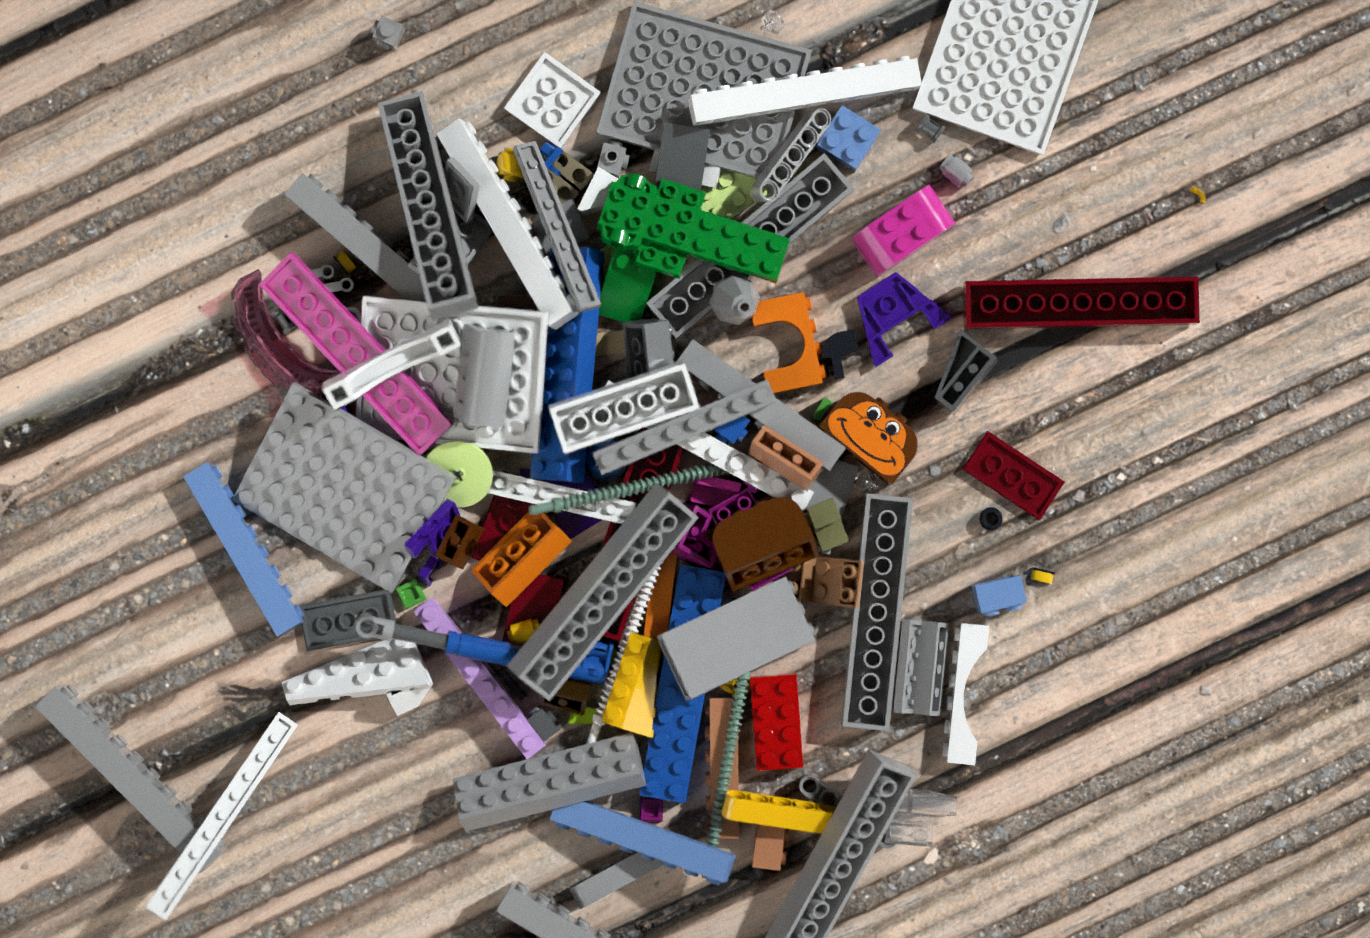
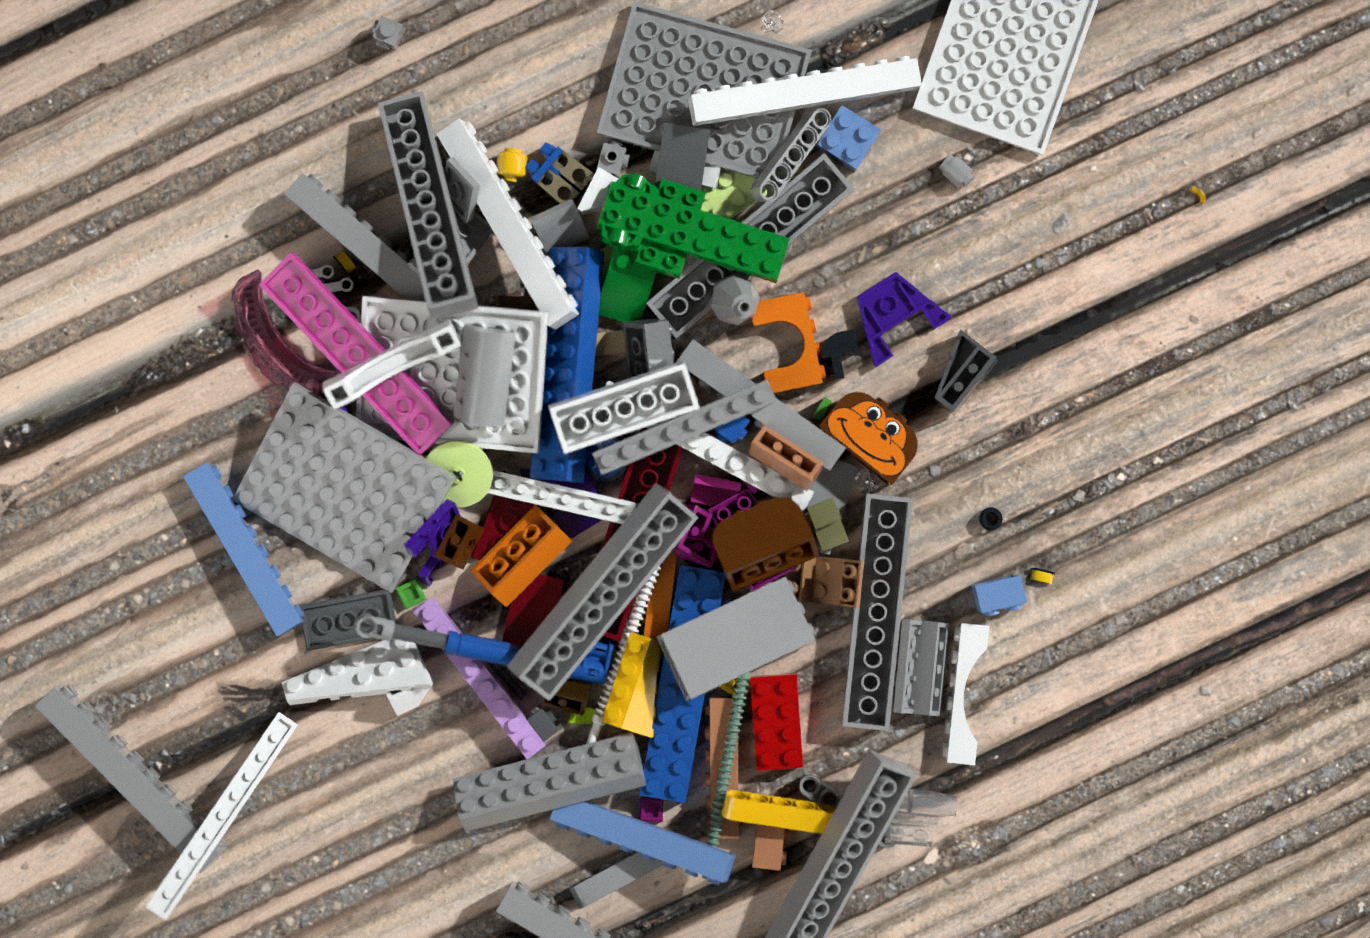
(288, 327): dark grey bush -> none
(522, 631): yellow brick -> none
(552, 100): white plate -> none
(556, 227): light grey tile -> none
(558, 504): sand green hose -> none
(903, 231): dark pink brick -> none
(930, 128): dark grey bush -> none
(1013, 475): dark red tile -> none
(1081, 303): dark red brick -> none

